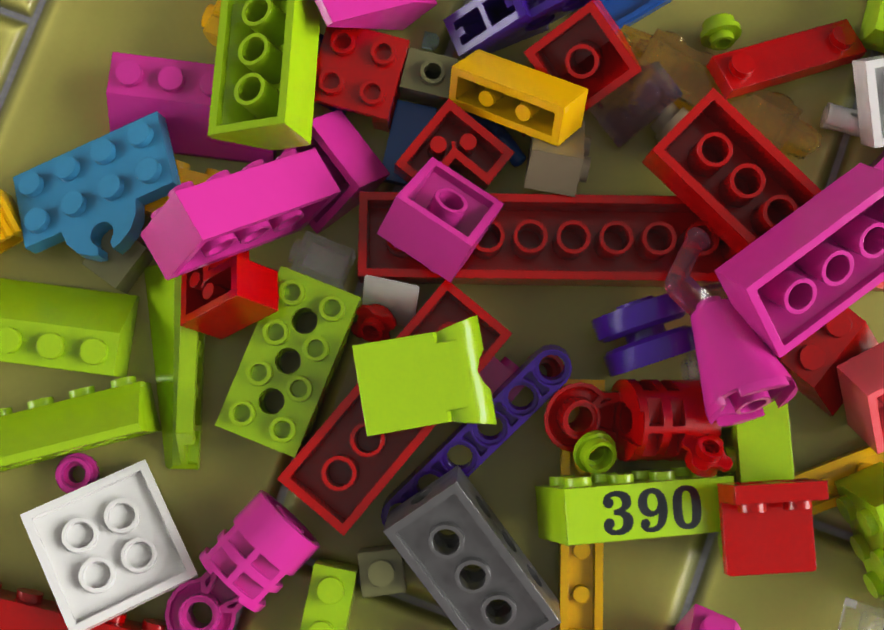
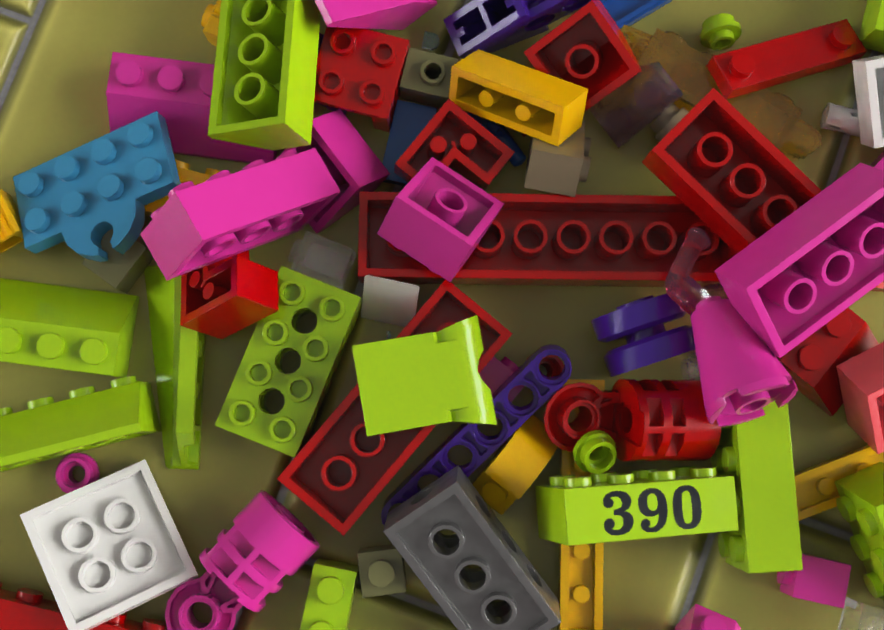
(373, 323): red plate -> none
(515, 465): none -> yellow brick
(706, 455): red plate -> none
(769, 525): red bracket -> none
(819, 581): none -> dark pink brick

